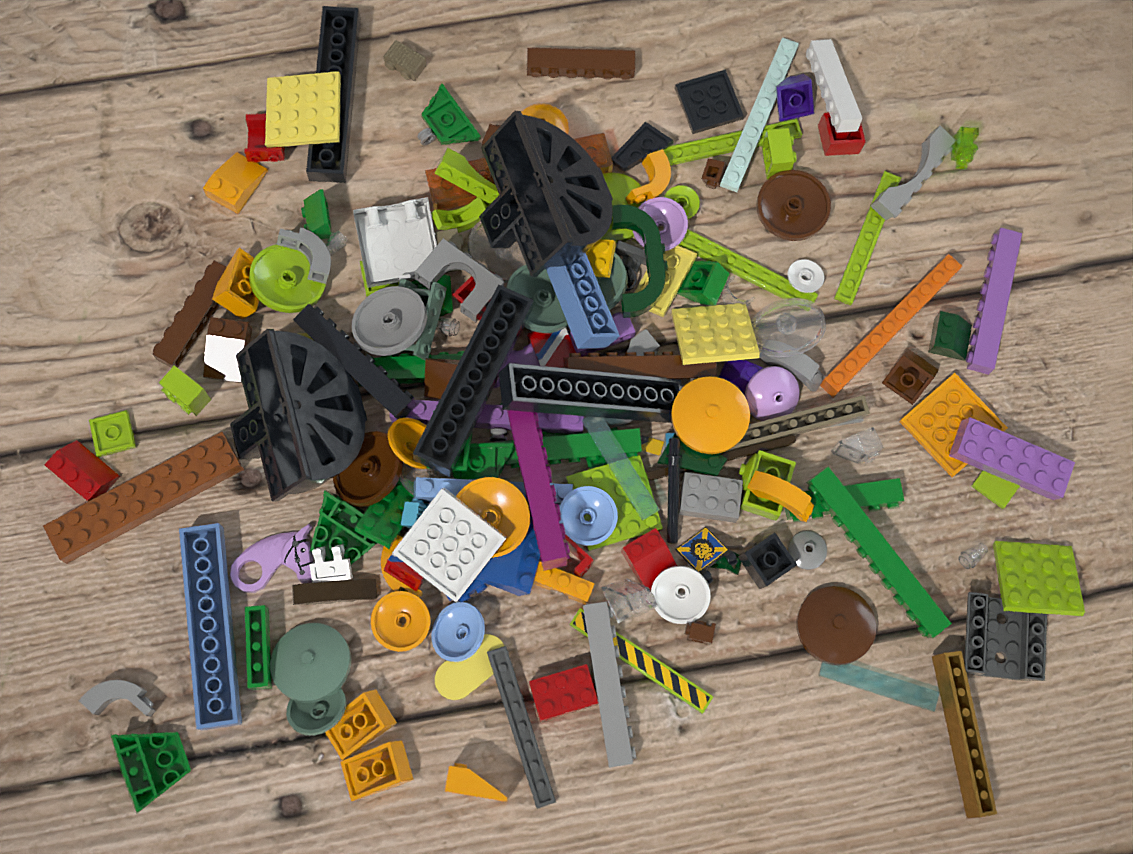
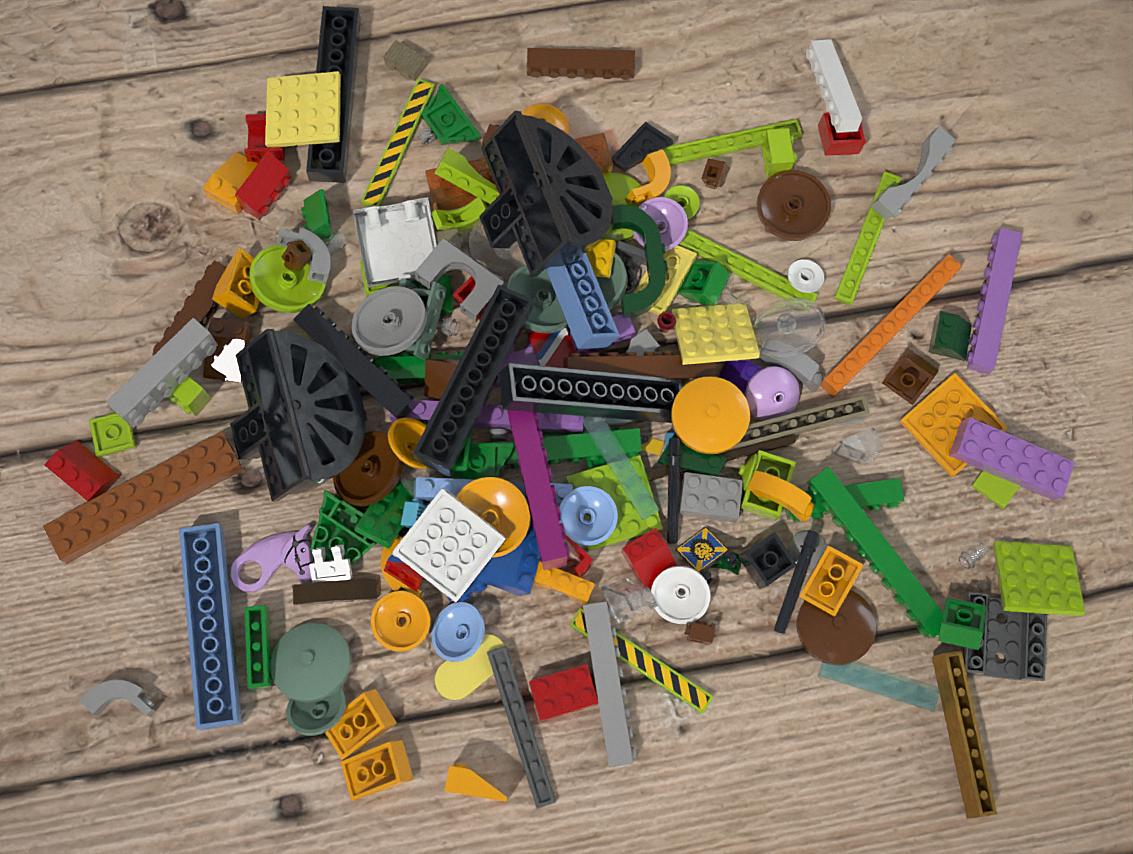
(150, 764): green wedge -> none
(163, 373): none -> light grey brick
(263, 186): none -> red slope
(292, 257): none -> reddish brown brick
(398, 144): none -> tile
(666, 321): none -> dark red cone
(709, 101): black plate -> none
(759, 115): light aqua plate -> none
(795, 97): dark purple slope -> none
(796, 582): none -> black axle
(831, 581): none -> light orange slope
(962, 623): none -> green slope
(963, 147): clear neon green hips -> none

